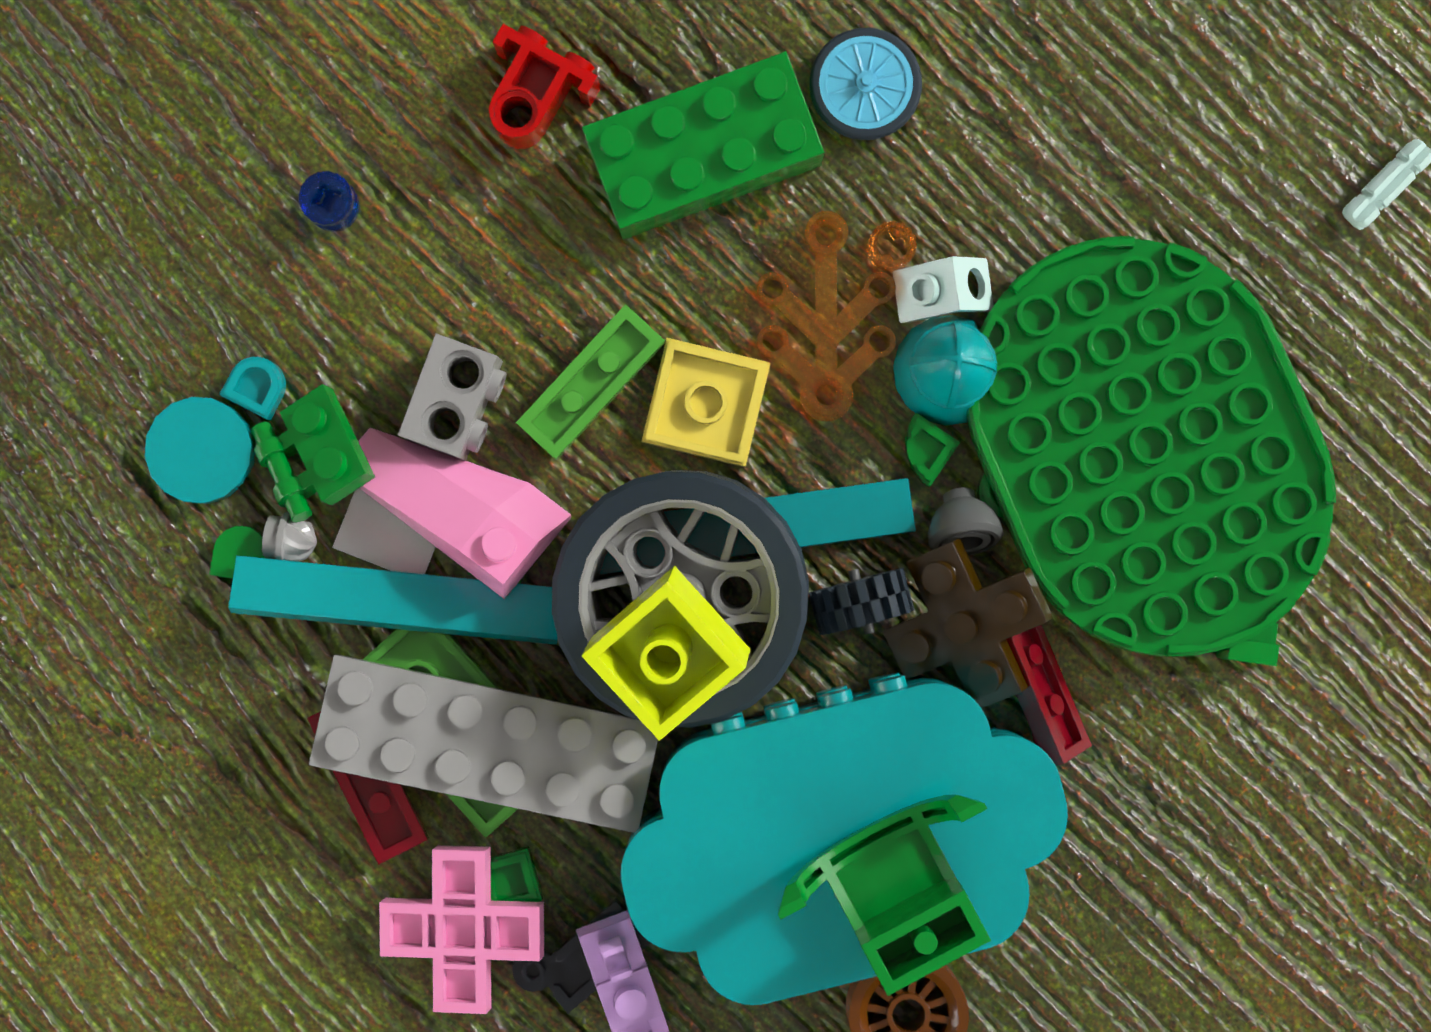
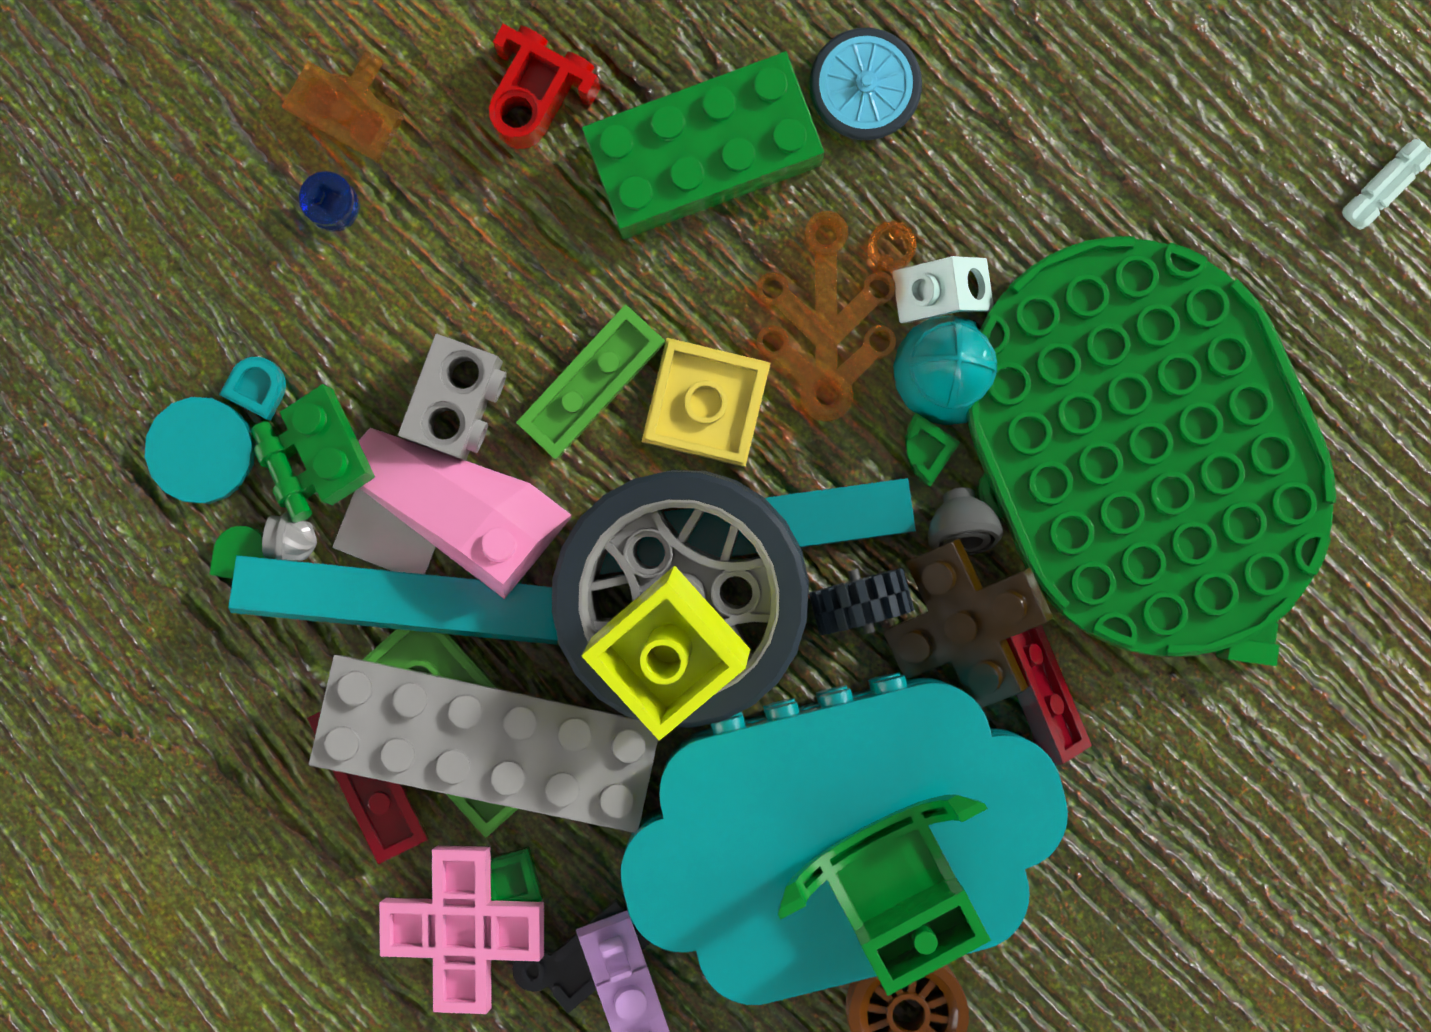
(345, 107): none -> clear orange plate

